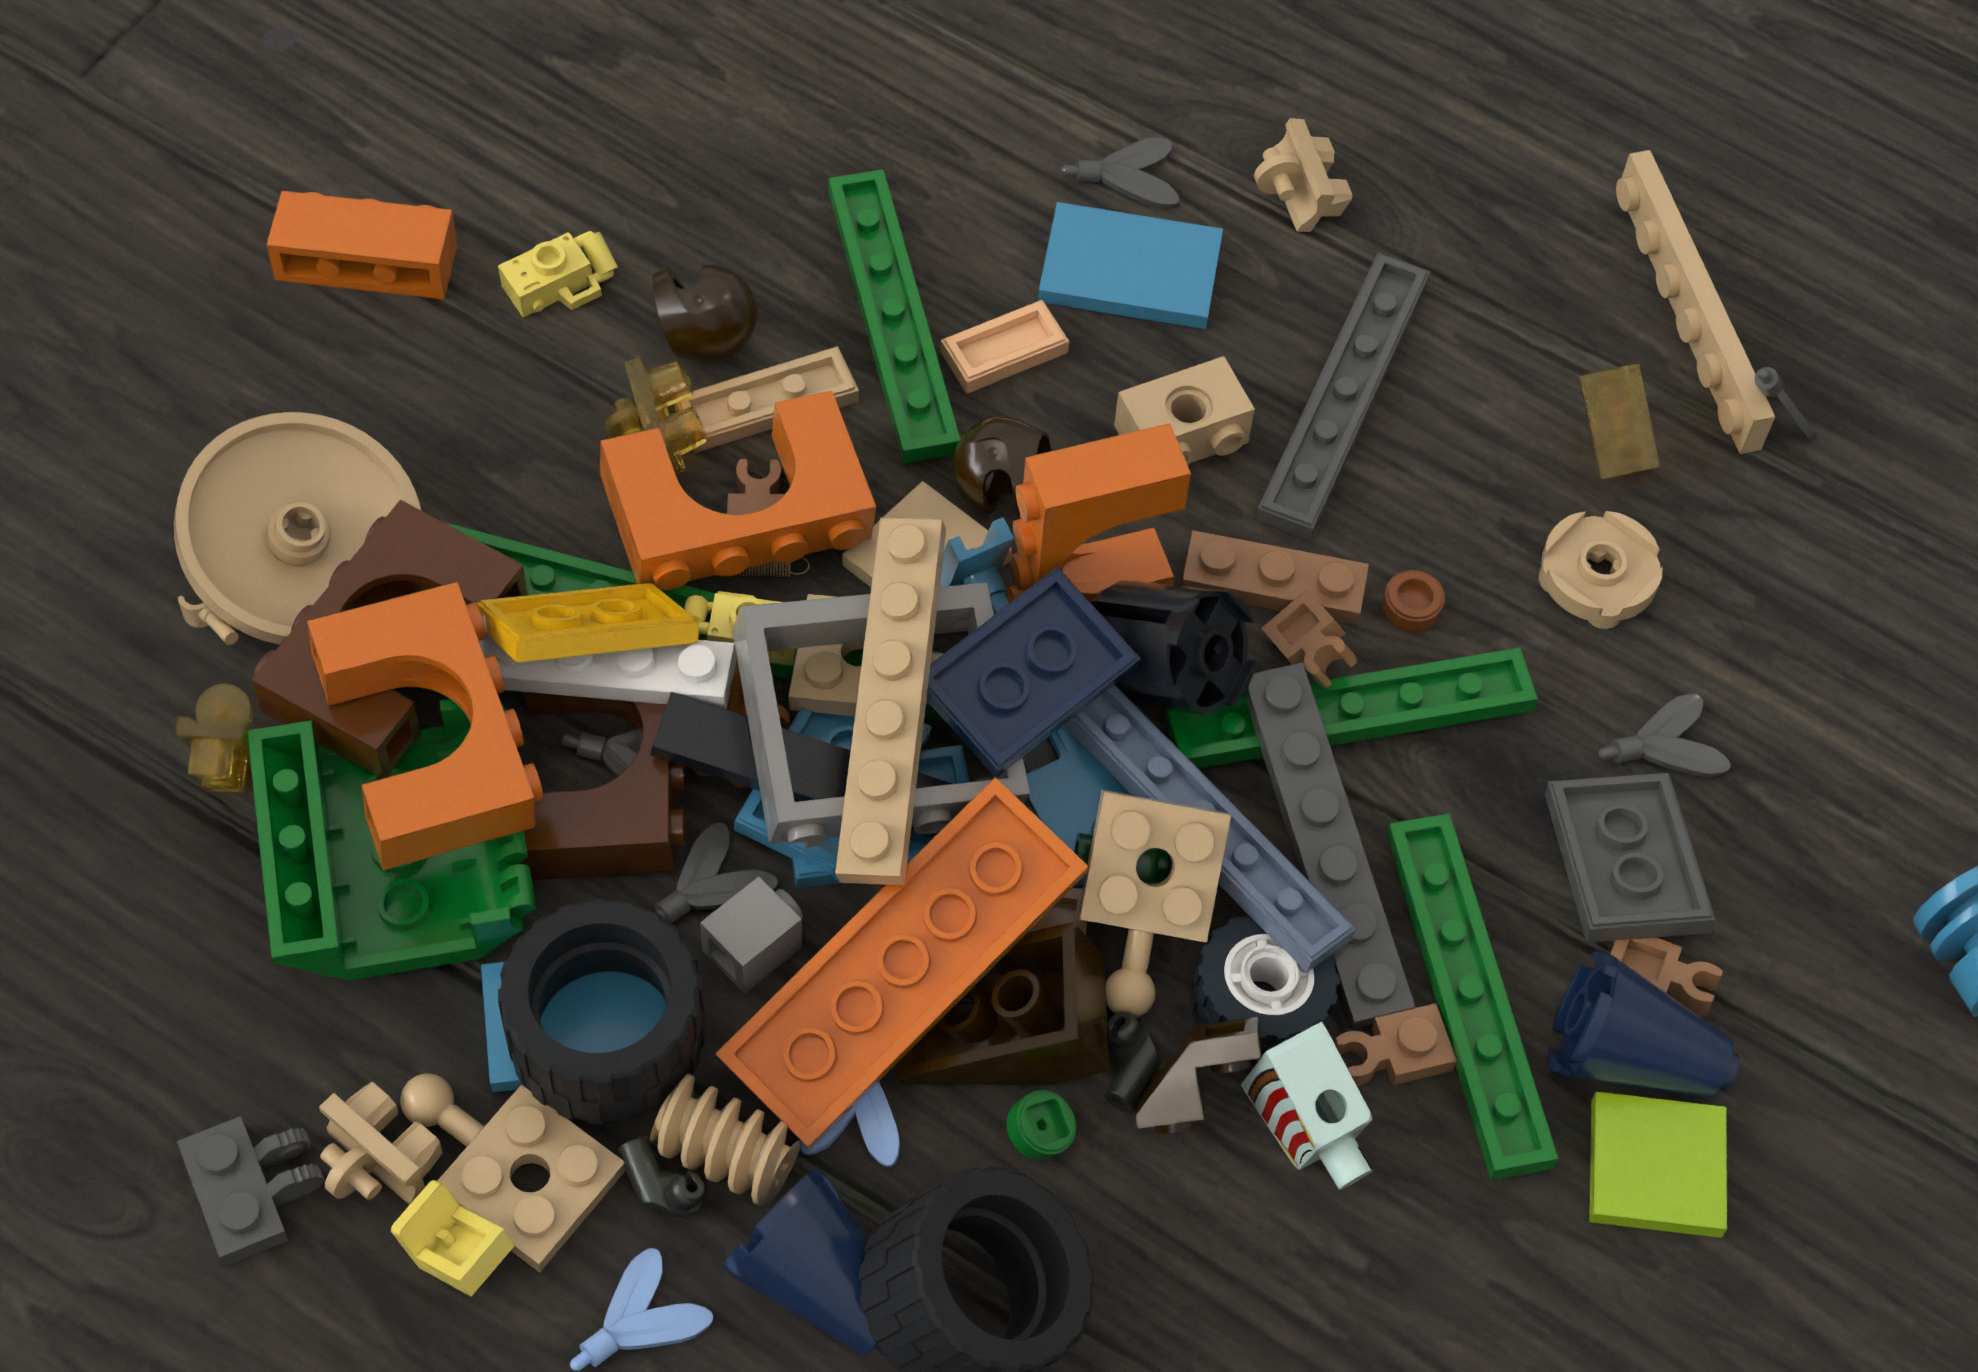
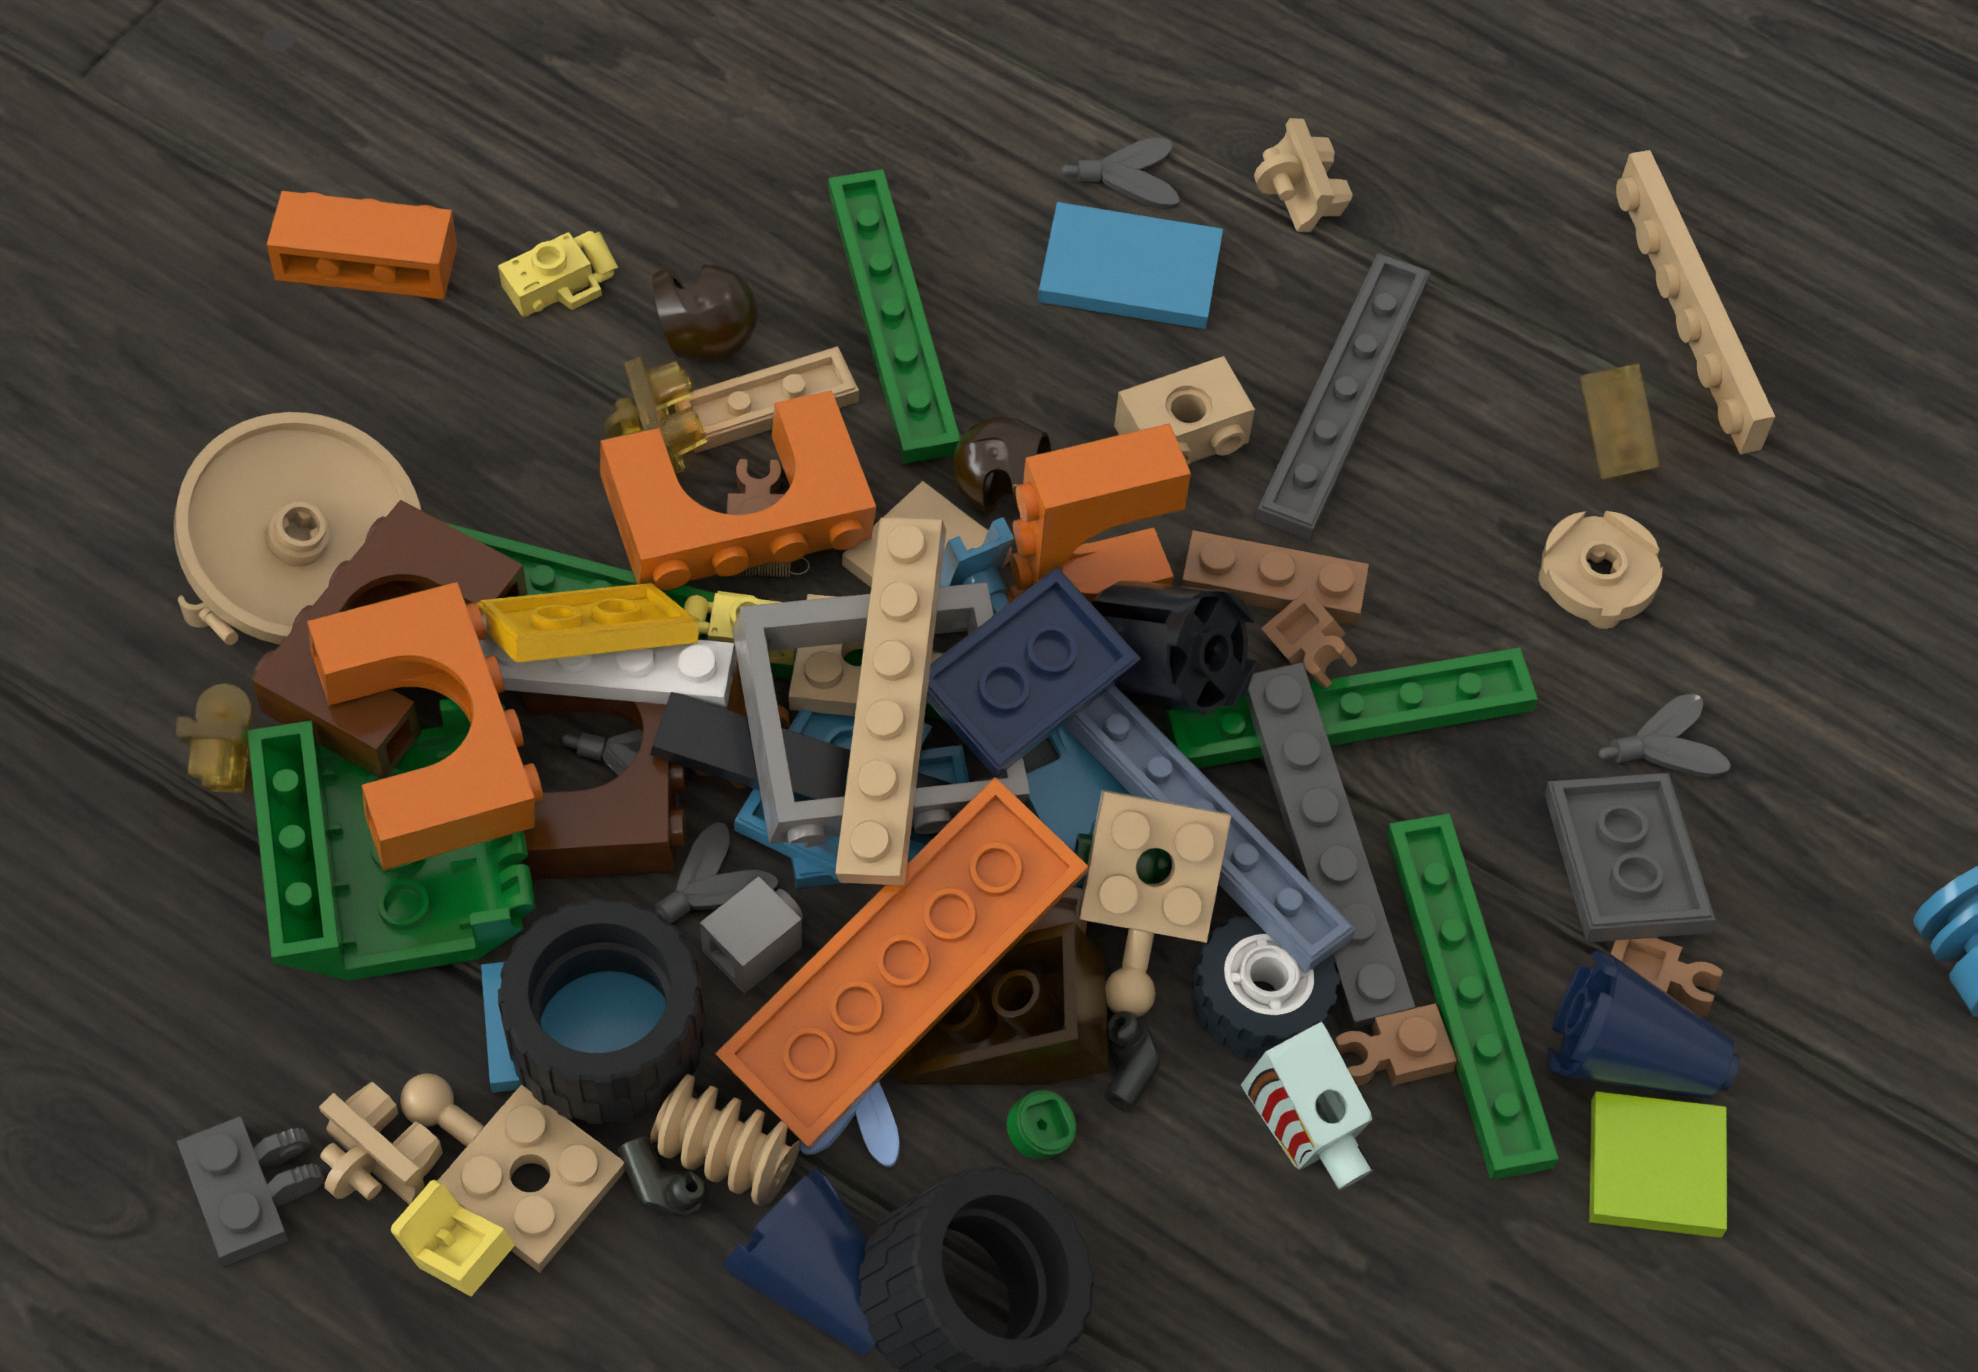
(629, 1322): light blue piece -> none
(1004, 346): light nougat tile -> none
(1177, 1091): slope -> none
(1413, 601): dark orange tile -> none
(1772, 385): dark grey piece -> none

